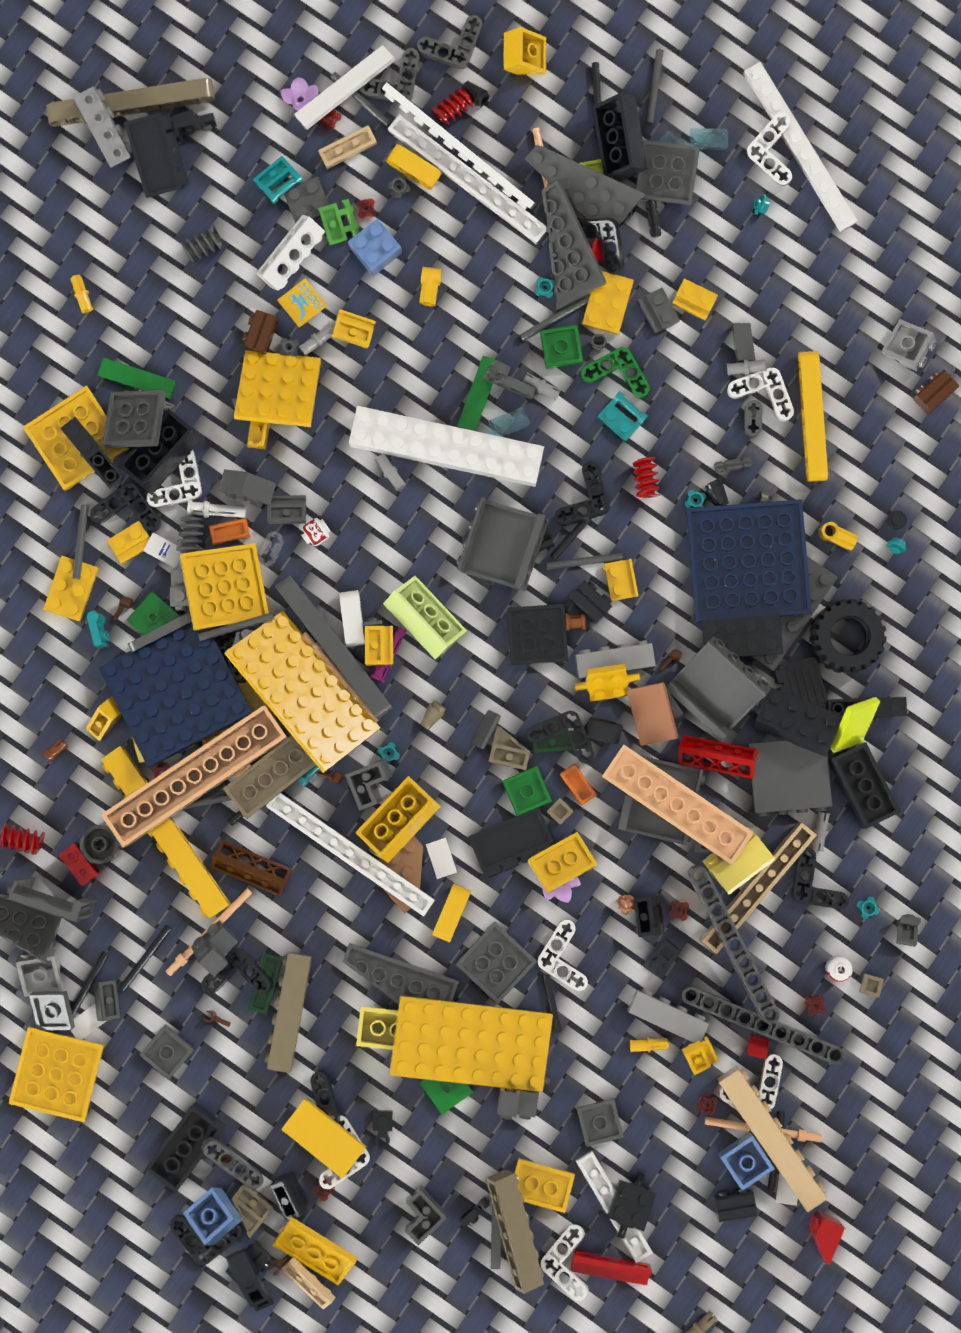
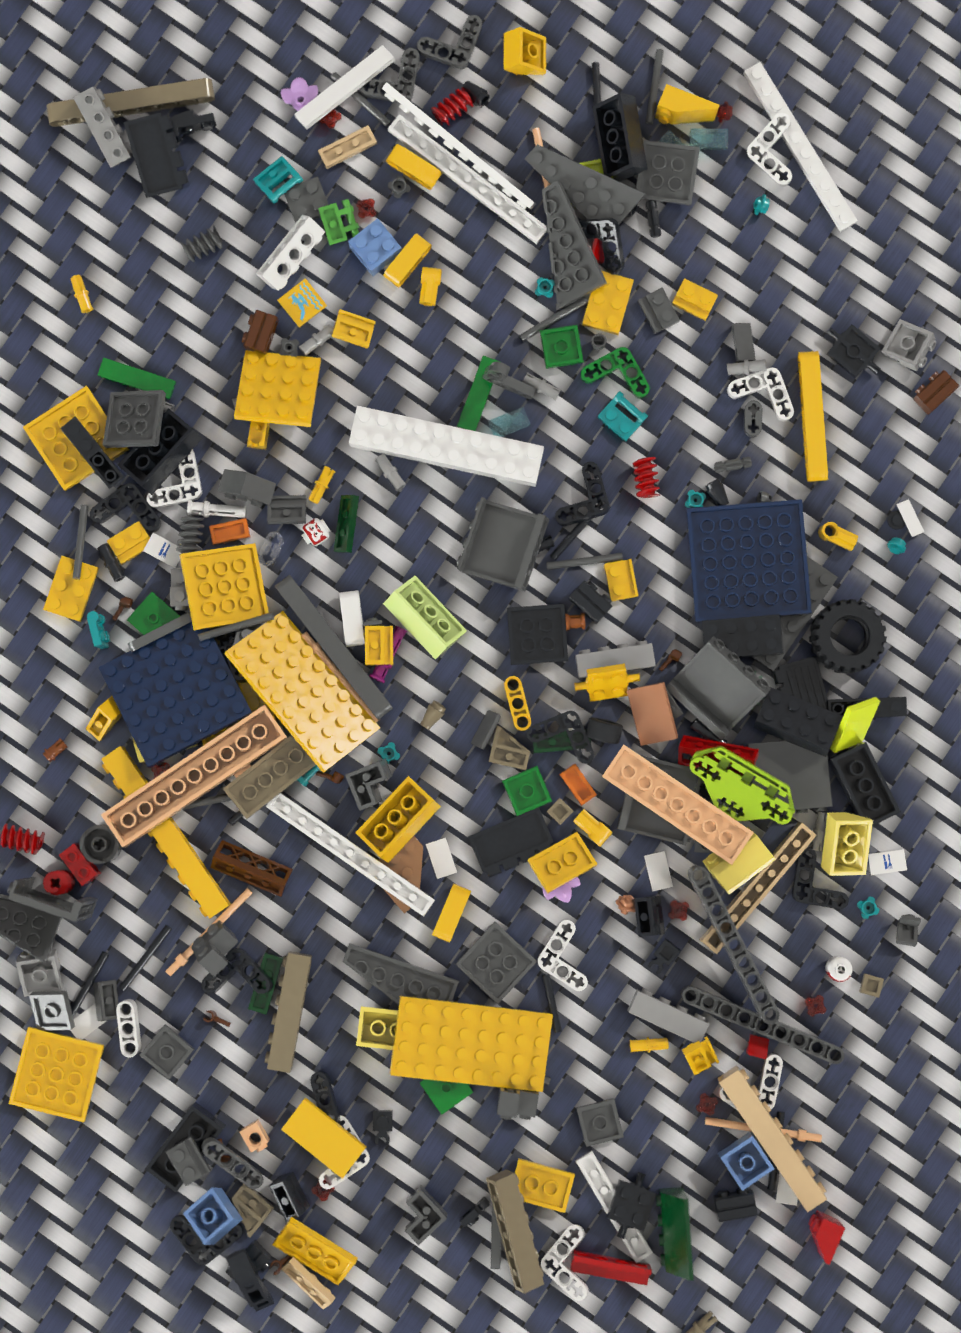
(57, 887): none -> red piece
(111, 562): none -> black pin
(124, 1036): none -> white beam
(188, 1161): none -> dark grey plate
(255, 1127): none -> light nougat brick
(321, 485): none -> yellow axle
(346, 523): none -> dark green plate
(407, 260): none -> yellow beam
(513, 694): none -> yellow beam
(596, 830): none -> yellow piece
(658, 871): none -> white sticker
(675, 1232): none -> dark green slope
(683, 107): none -> yellow slope
(705, 732): none -> black pin
(724, 112): none -> clear red plate
(739, 789): none -> lime connector
(846, 844): none -> light yellow slope
(853, 351): none -> black plate
(887, 862): none -> white sticker
(910, 518): none -> white sticker

